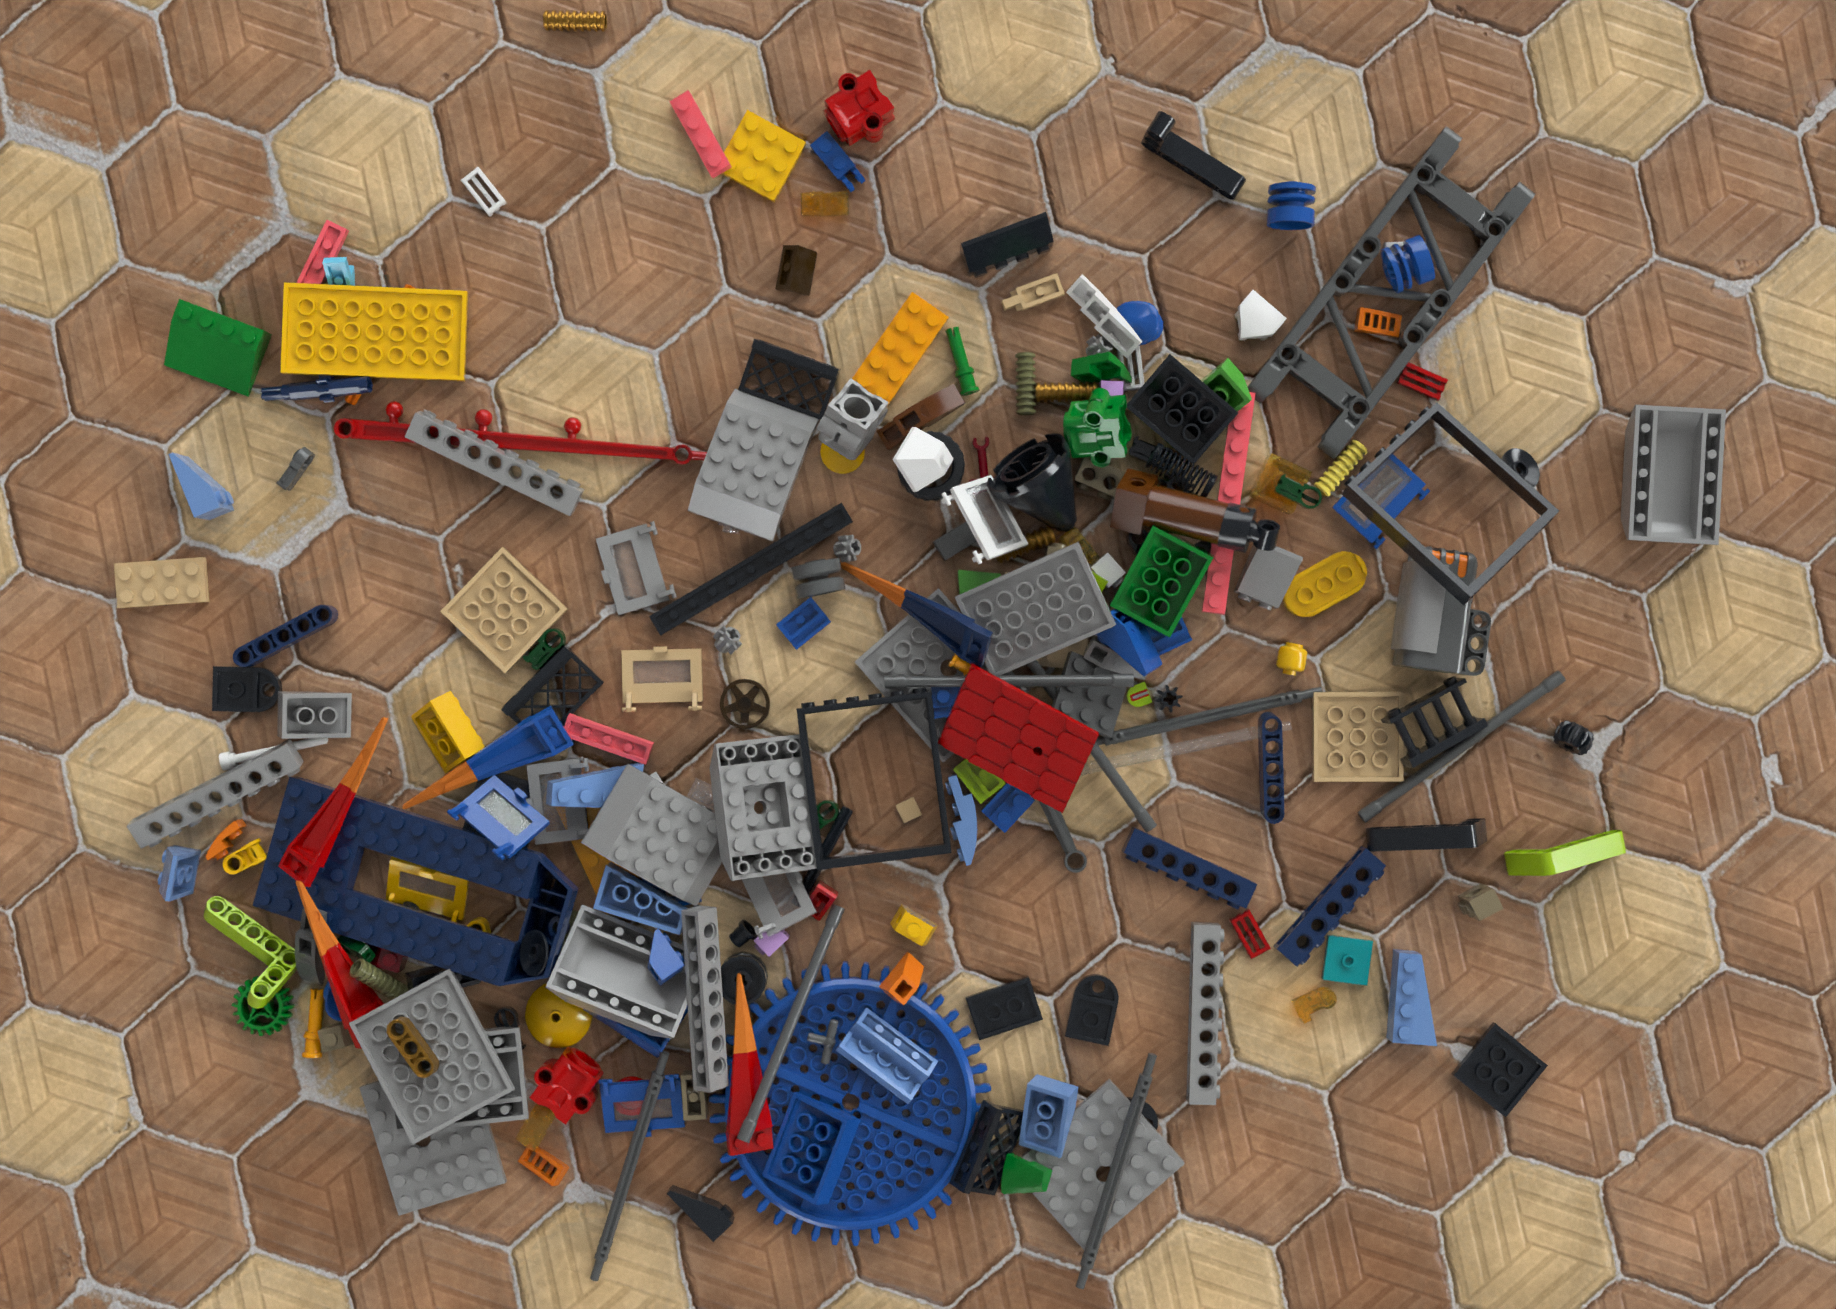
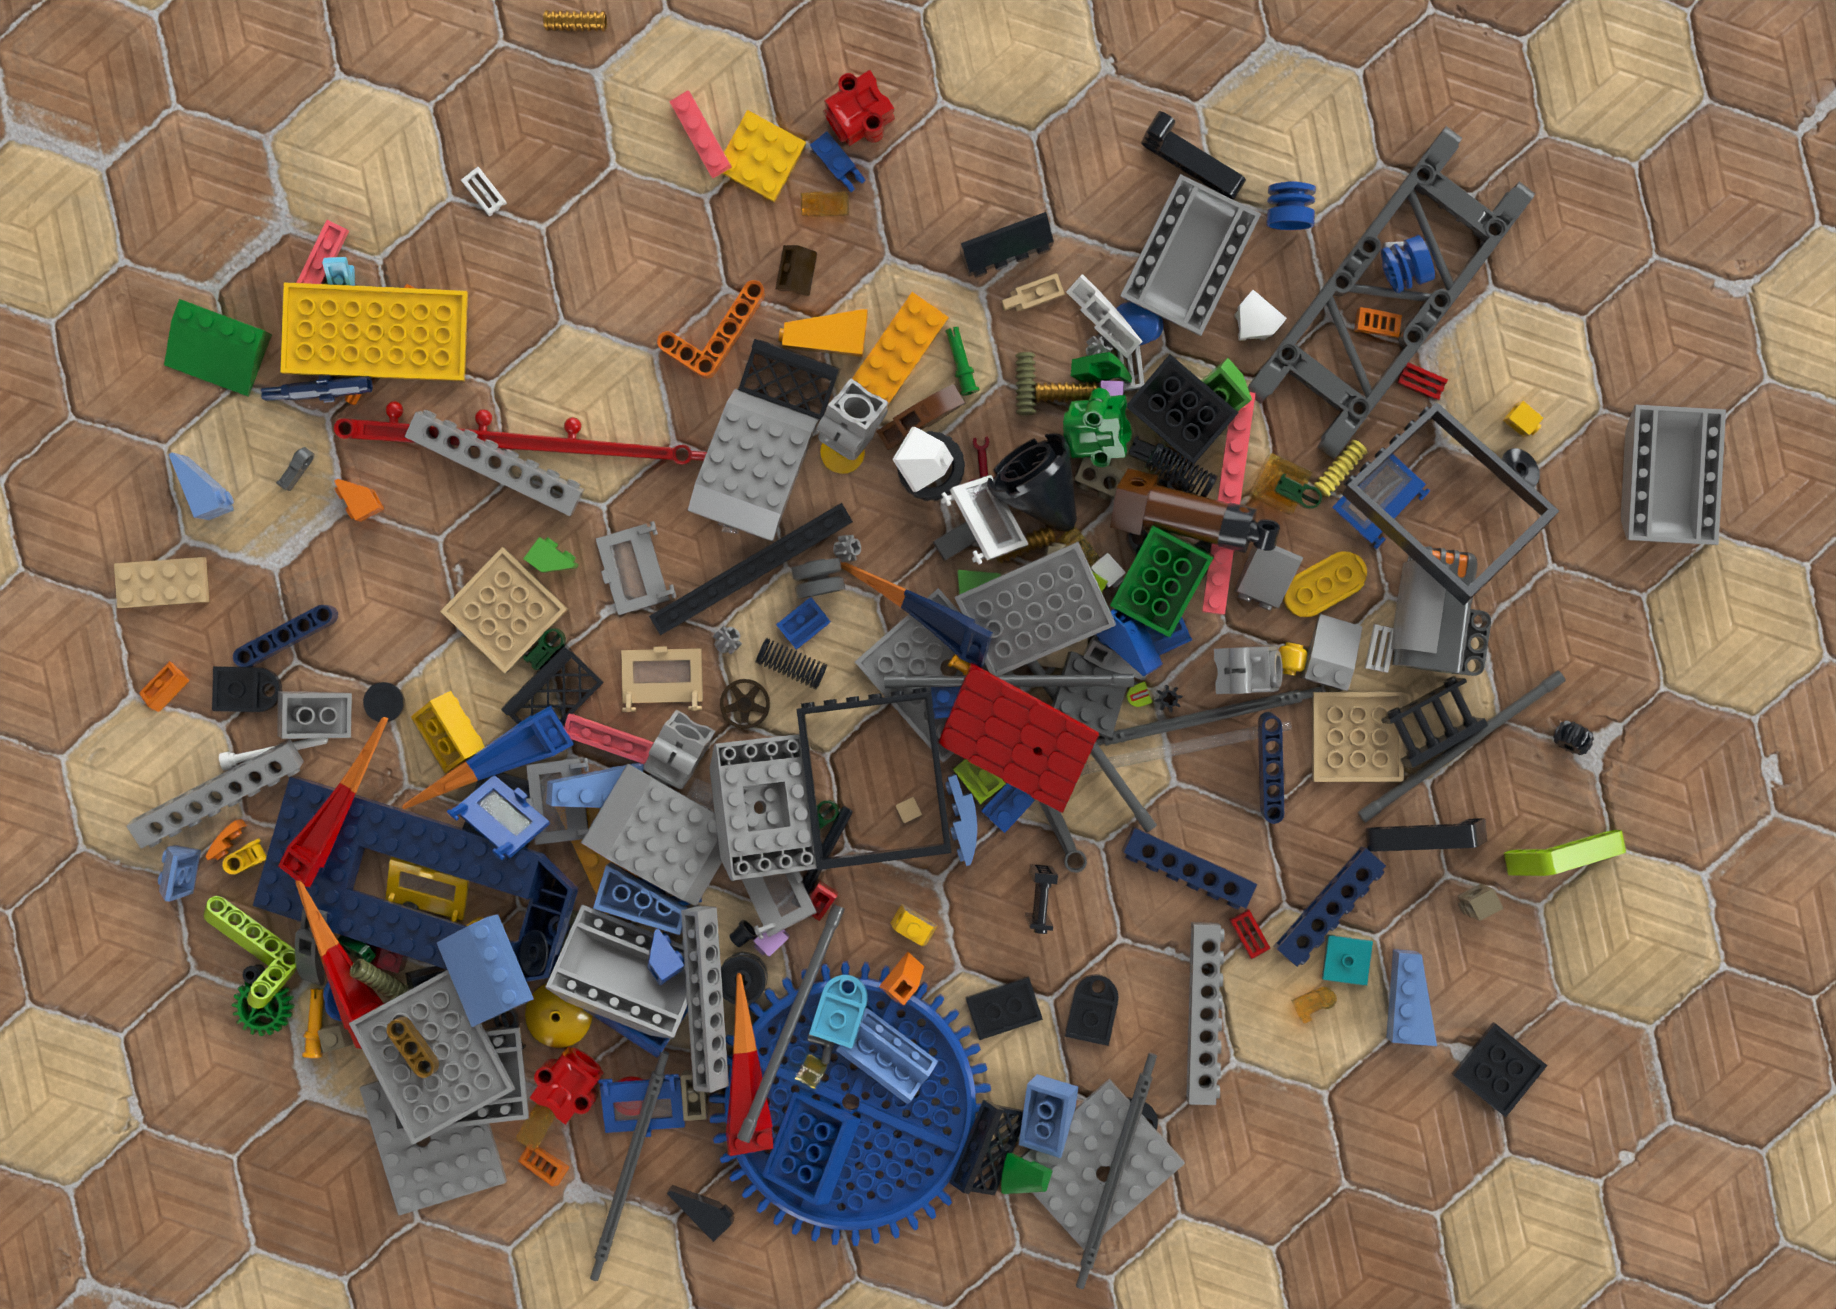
(163, 687): none -> orange slope
(253, 971): none -> black pin
(360, 500): none -> orange slope
(383, 701): none -> black piece
(484, 970): none -> medium blue slope
(548, 558): none -> bright green slope
(678, 750): none -> light grey piece
(719, 335): none -> orange beam
(811, 1071): none -> clear yellow slope
(814, 683): none -> black piece
(831, 333): none -> light orange slope
(840, 1012): none -> medium azure tile
(1044, 877): none -> black fence
(1190, 255): none -> light grey slope
(1248, 670): none -> light grey piece
(1332, 653): none -> light grey slope
(1388, 655): none -> white tile
(1523, 419): none -> yellow brick

